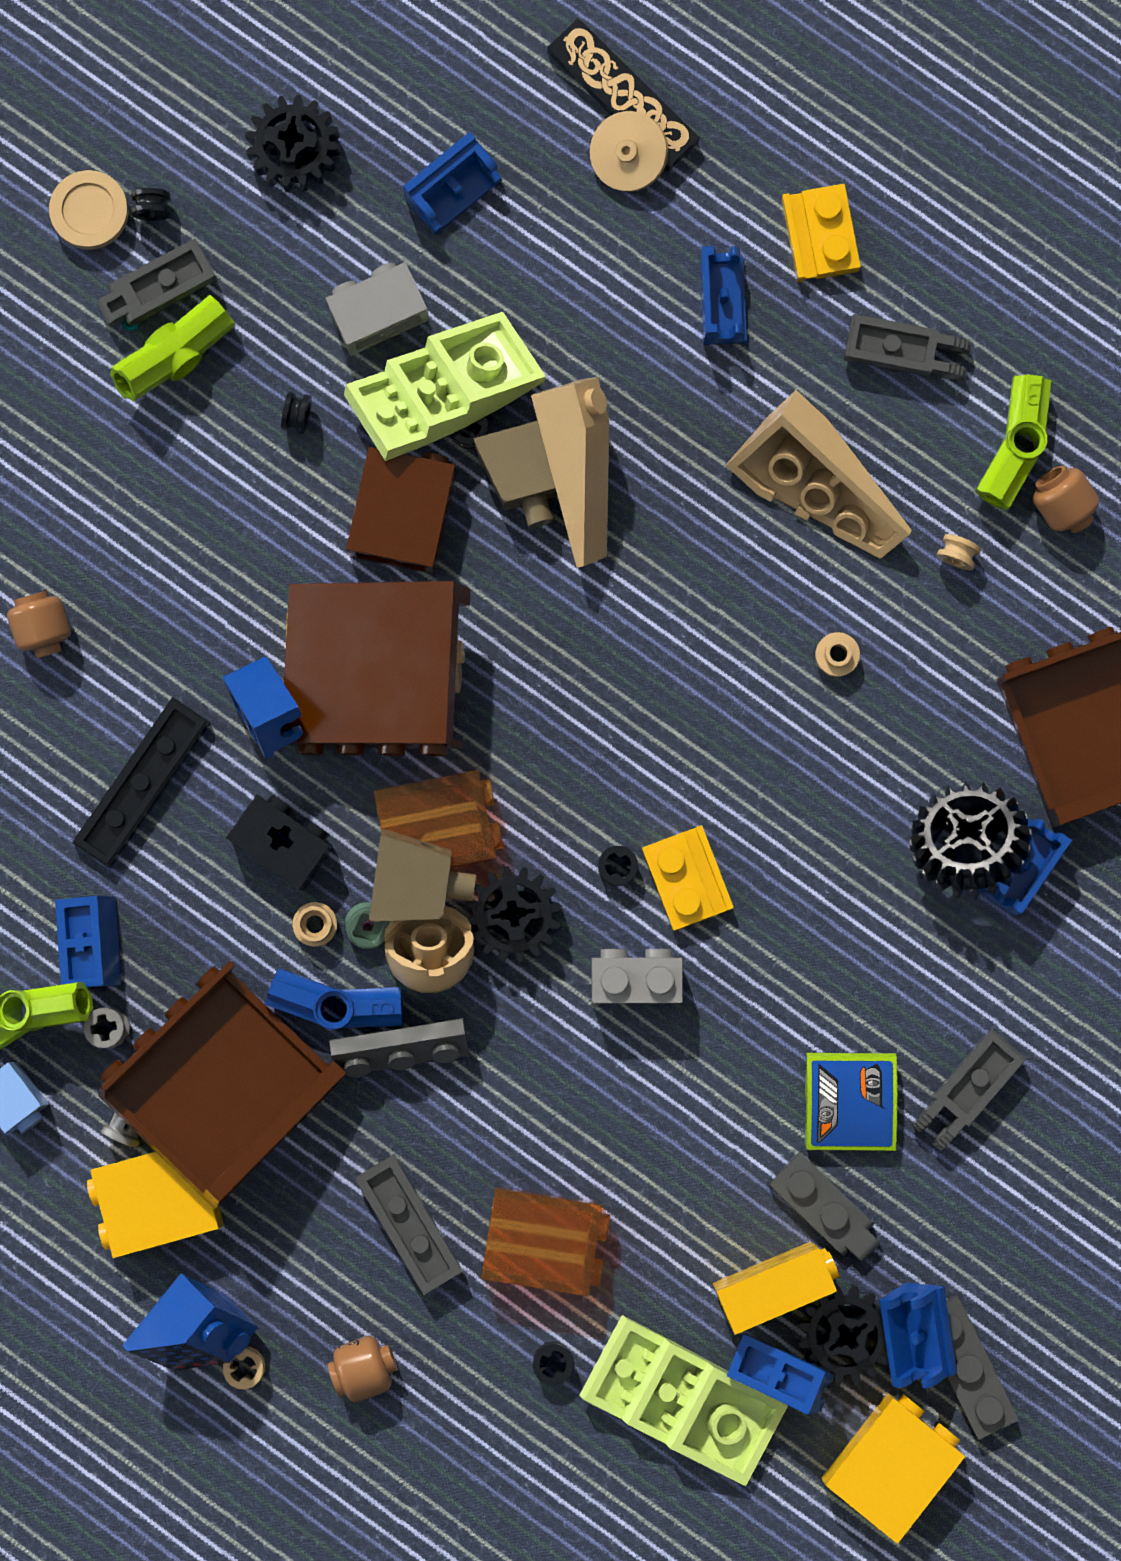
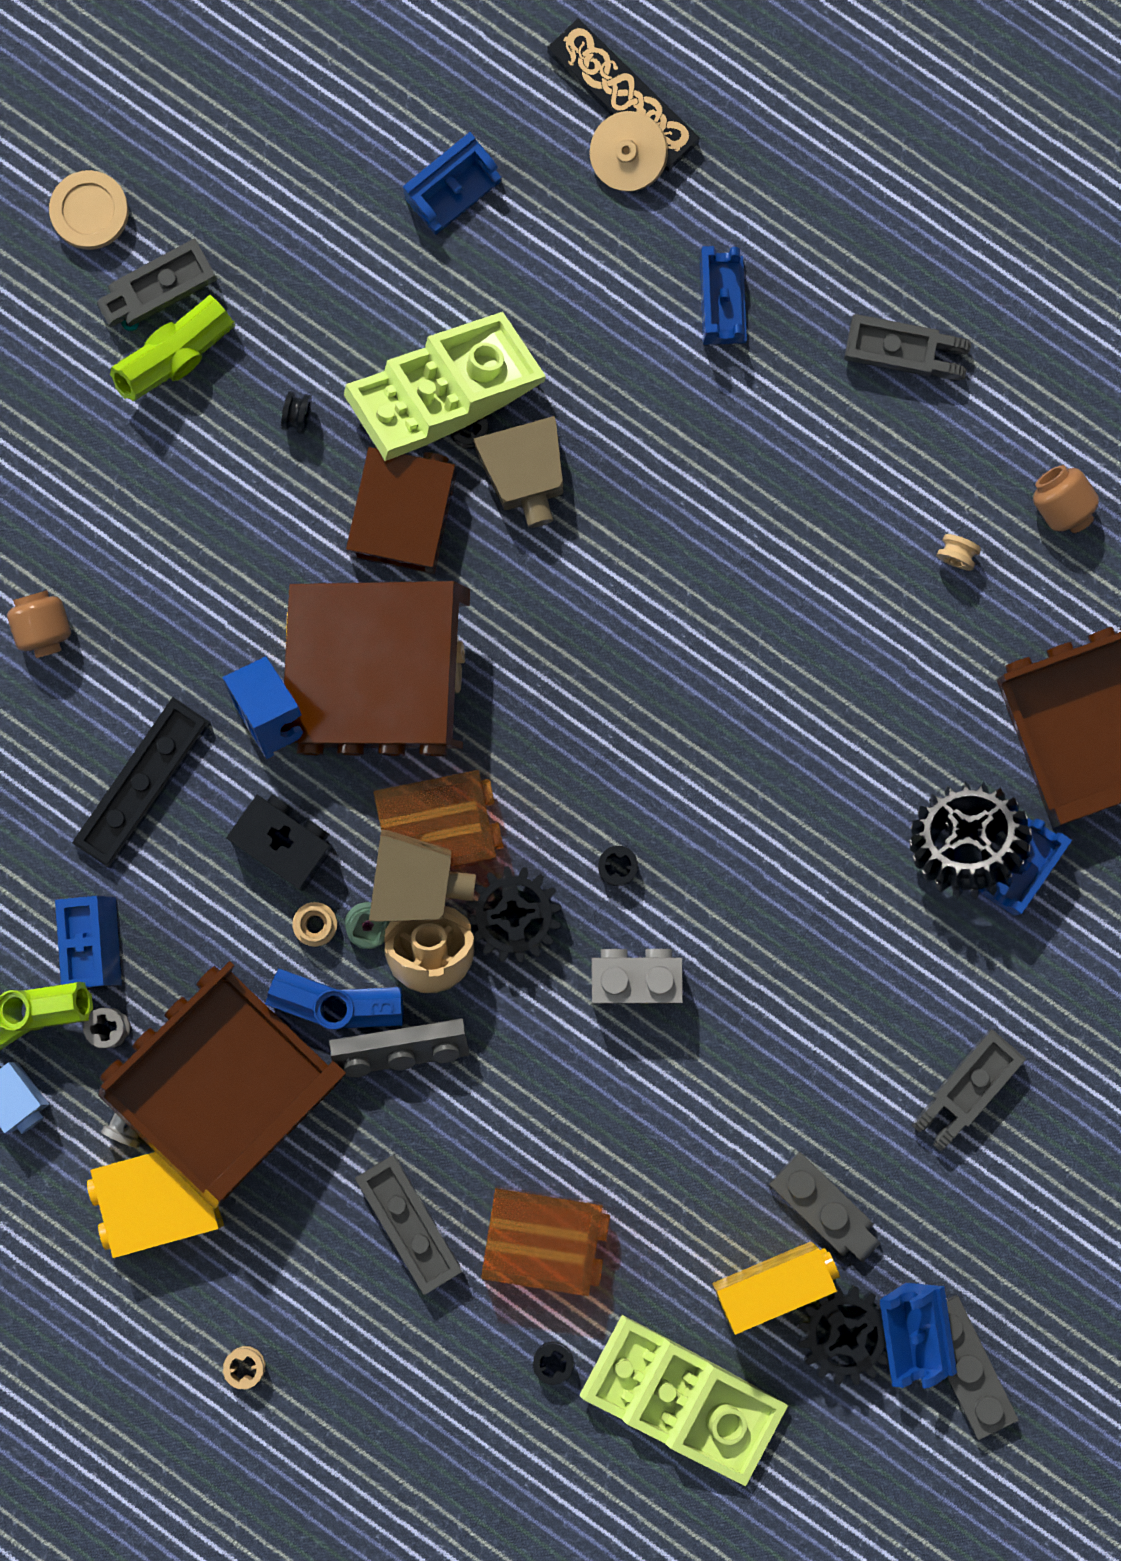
(151, 204): black bush -> none
(191, 1328): blue slope -> none
(309, 148): black gear -> none
(362, 1369): medium nougat head -> none
(377, 307): light grey brick -> none
(577, 449): tan wedge -> none
(687, 878): yellow plate -> none
(779, 1375): blue hinge -> none
(813, 470): tan wedge -> none
(821, 233): yellow plate -> none
(832, 667): tan plate -> none
(851, 1101): slope -> none
(894, 1466): yellow brick -> none
(1025, 417): lime piece -> none

